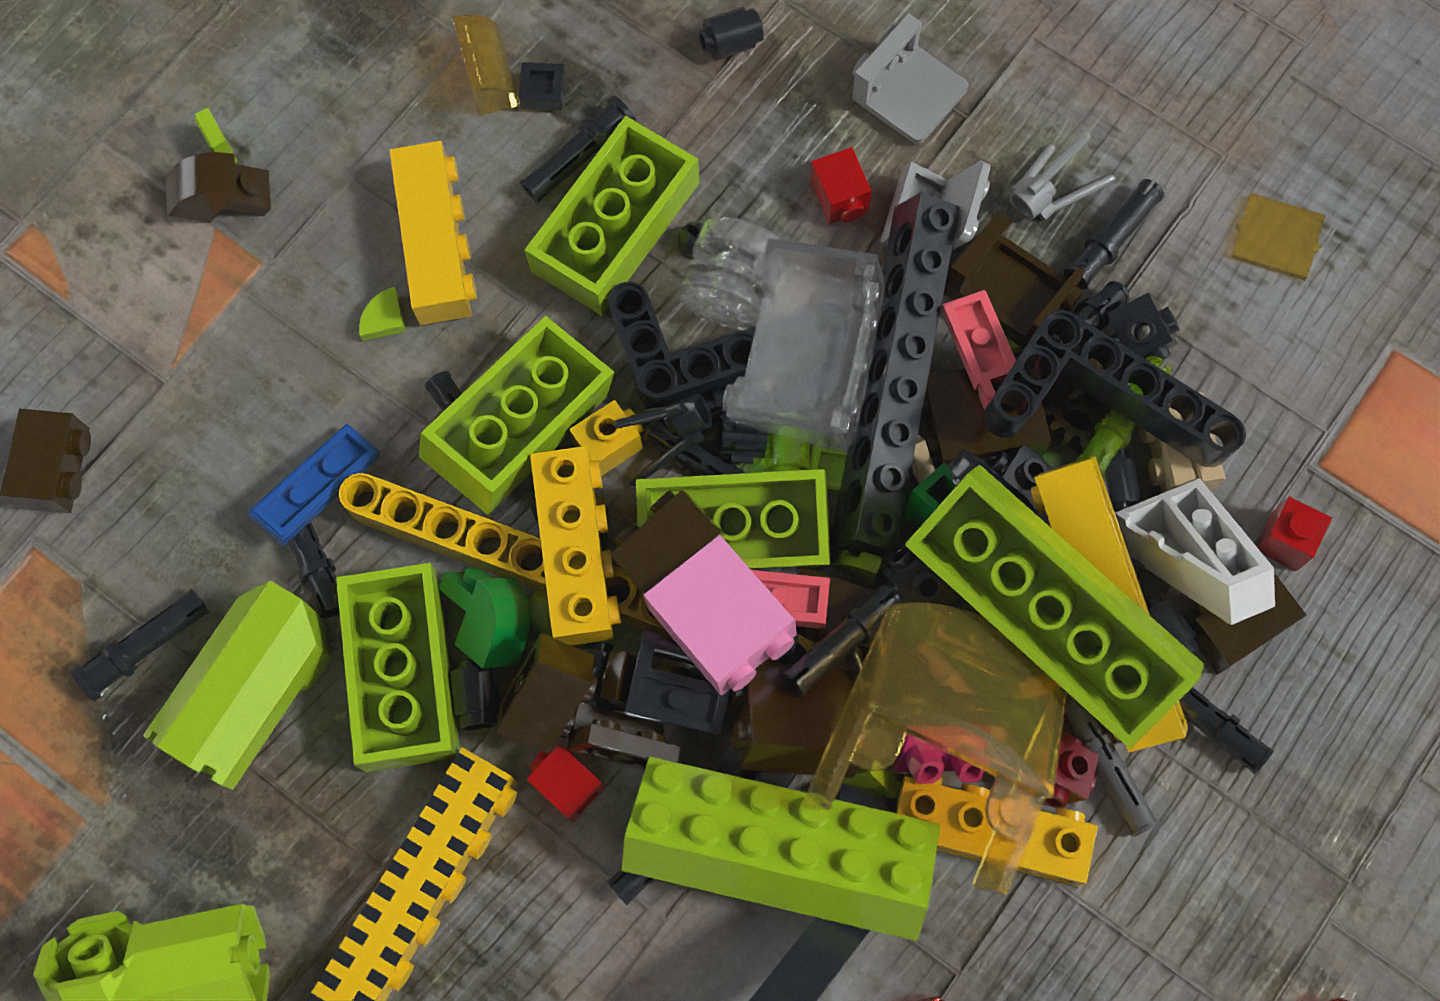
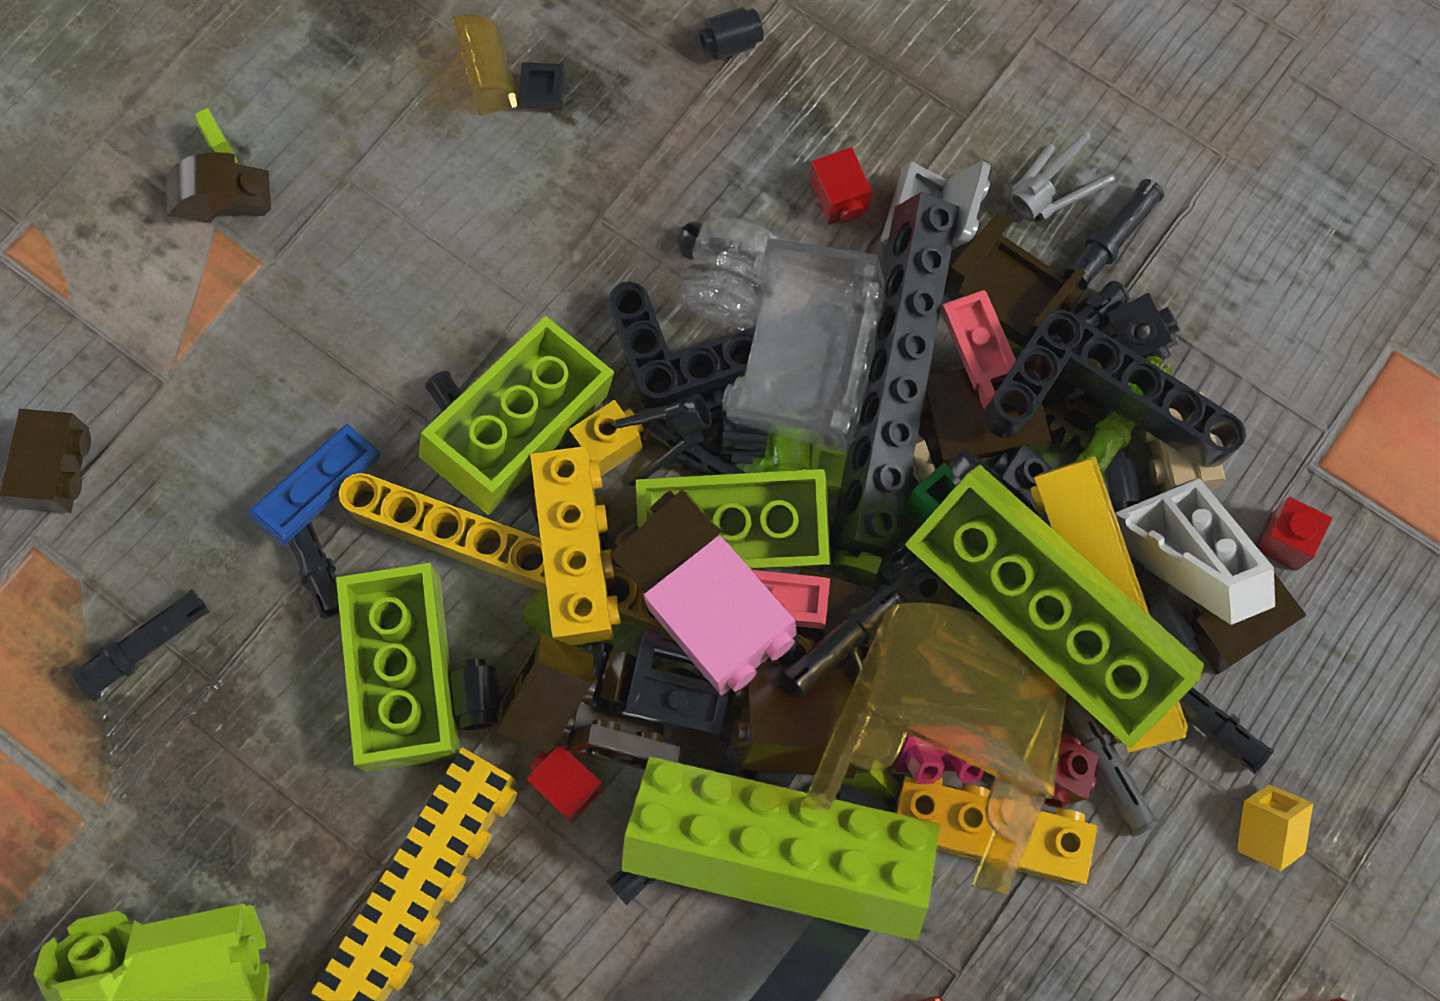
(242, 683): lime brick -> none
(382, 316): lime tile -> none
(431, 233): yellow brick -> none
(495, 616): green brick -> none
(576, 151): black pin -> none
(613, 214): lime brick -> none
(906, 83): light grey bracket -> none
(1274, 827): none -> yellow panel
(1278, 236): clear yellow piece -> none

